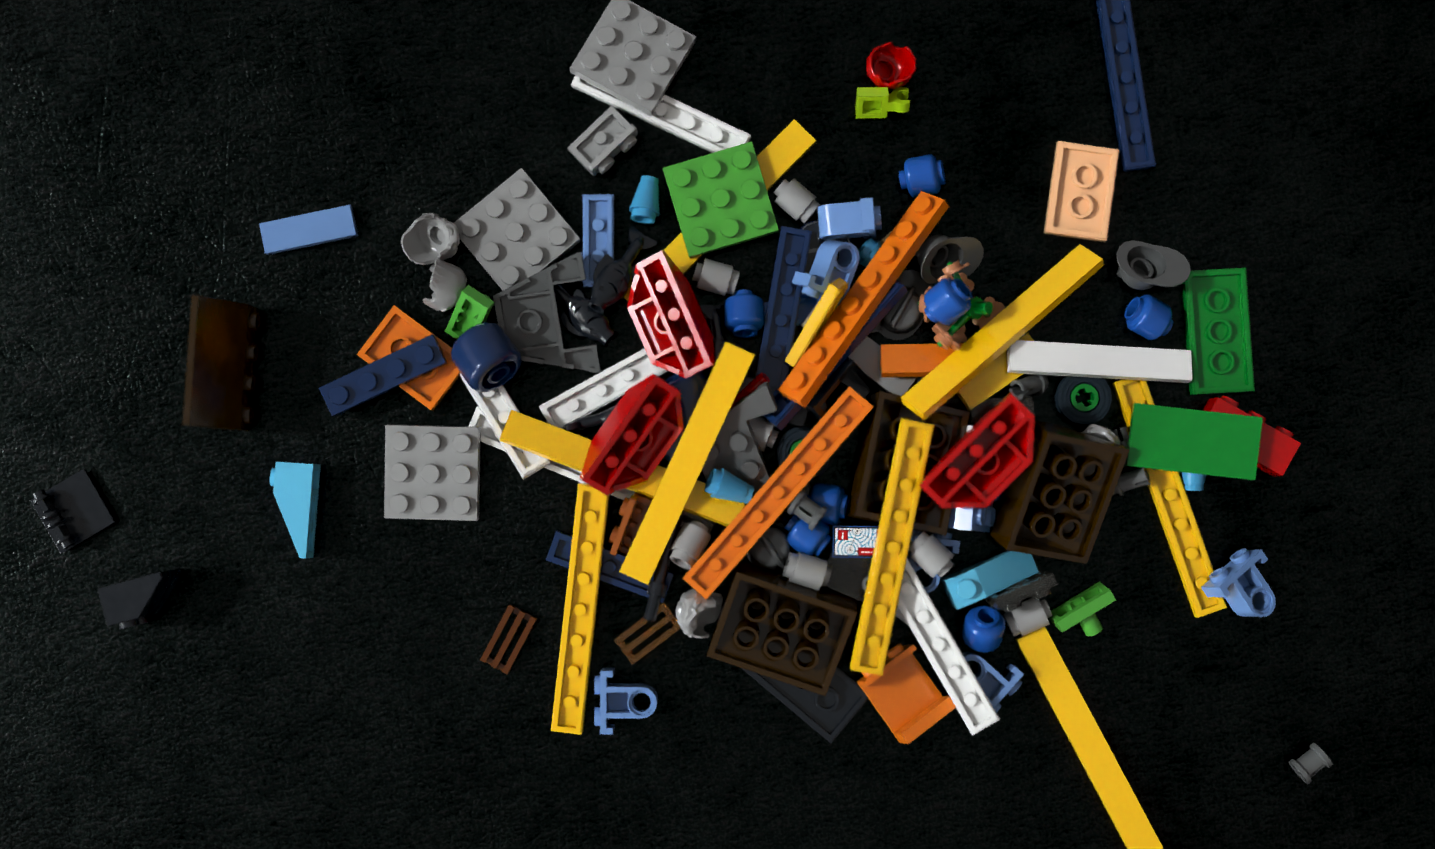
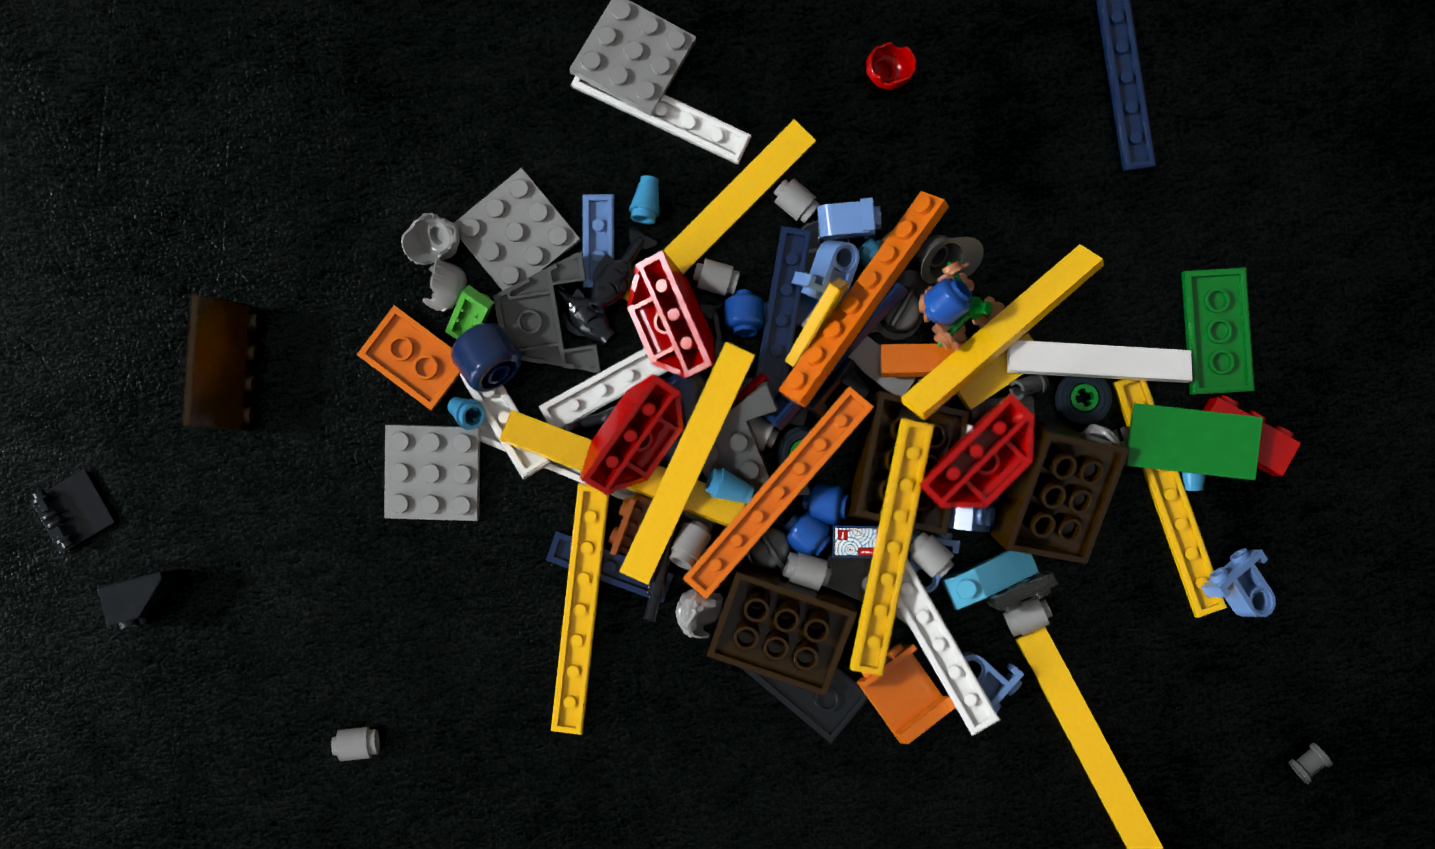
(297, 497): medium azure slope -> none
(308, 229): medium blue tile -> none
(355, 743): none -> light grey brick
(383, 375): dark blue plate -> none
(467, 412): none -> dark azure cone
(496, 663): reddish brown tile -> none
(603, 141): light grey bracket -> none
(618, 702): medium blue pin -> none
(626, 649): clear orange tile -> none
(720, 199): bright green plate -> none
(807, 510): dark grey bush -> none
(876, 101): lime plate -> none
(922, 174): blue head -> none
(983, 629): blue head -> none
(1081, 191): light nougat tile -> none
(1082, 610): bright green tile -> none
(1131, 480): dark grey pin -> none
(1148, 317): blue head -> none
(1149, 265): dark grey piece -> none

